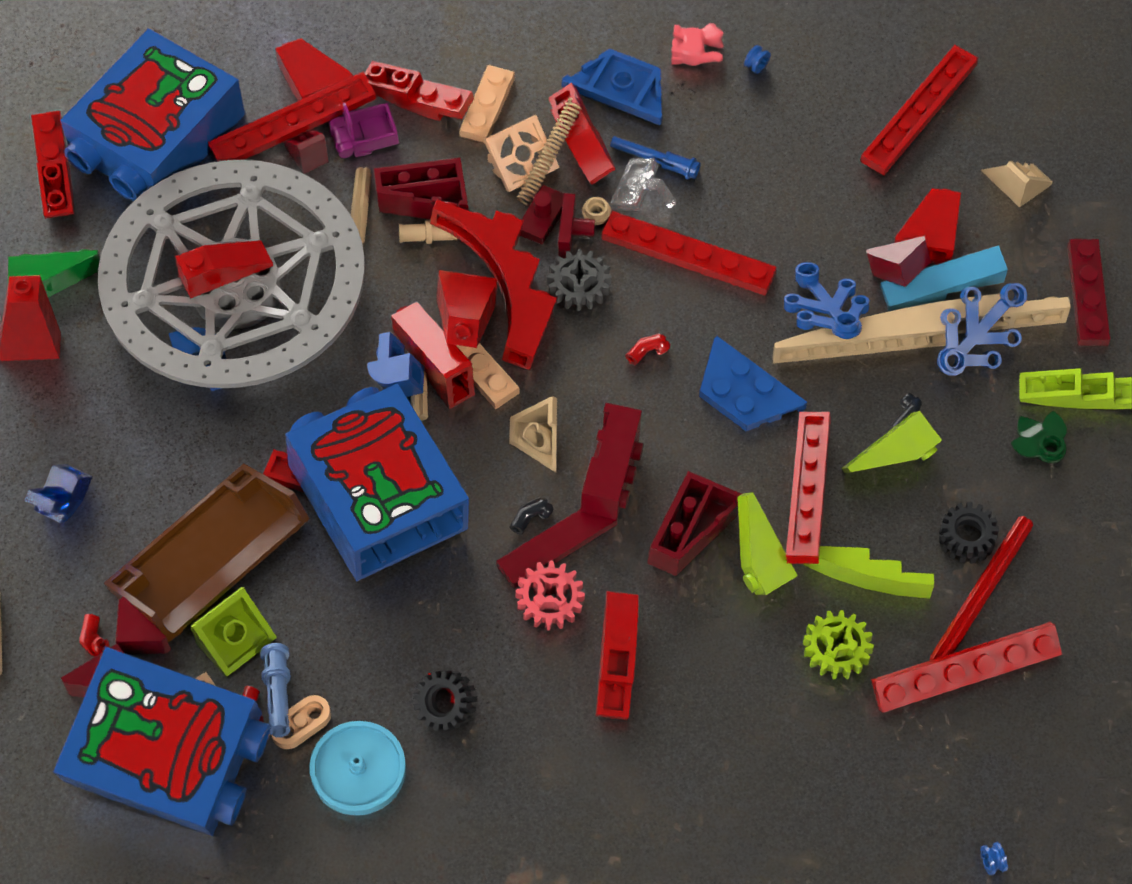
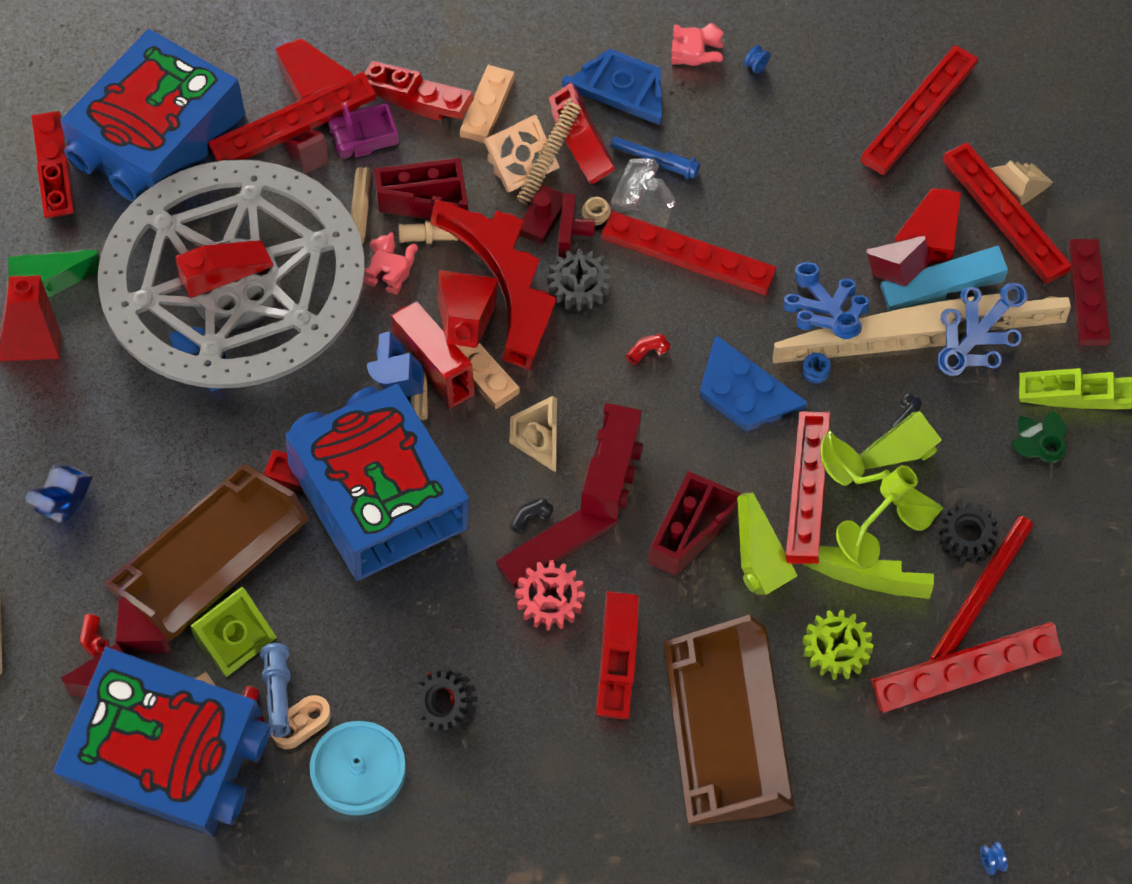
(391, 267): none -> coral animal
(728, 723): none -> reddish brown slope
(822, 362): none -> blue bush
(912, 506): none -> lime plant
(1007, 213): none -> red plate

